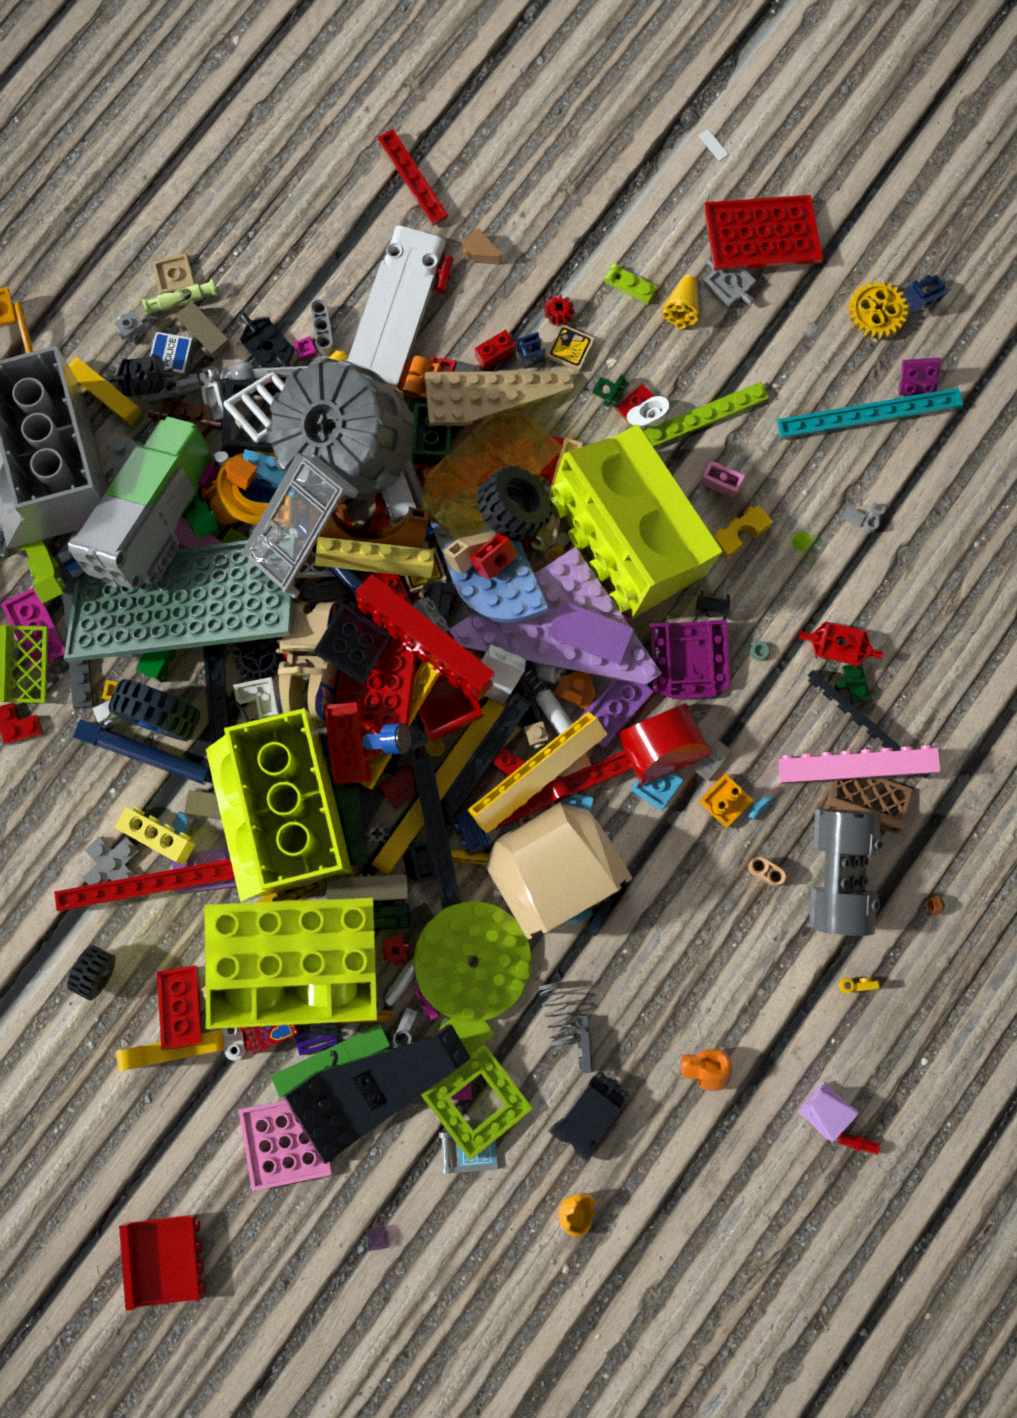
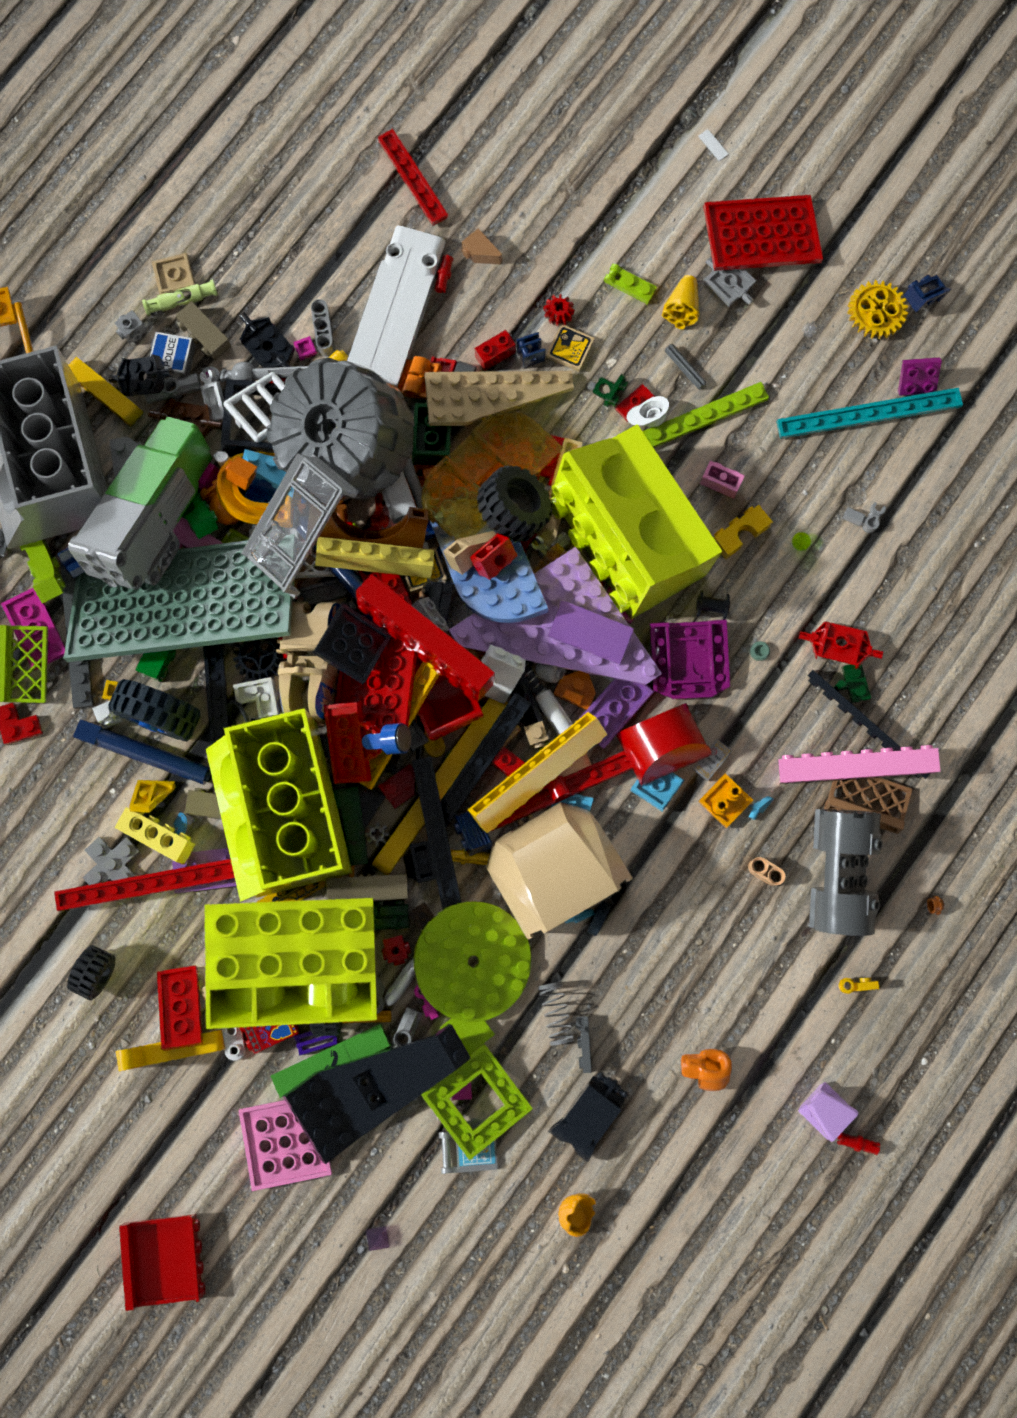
(149, 794): none -> yellow wing
(685, 366): none -> dark grey axle

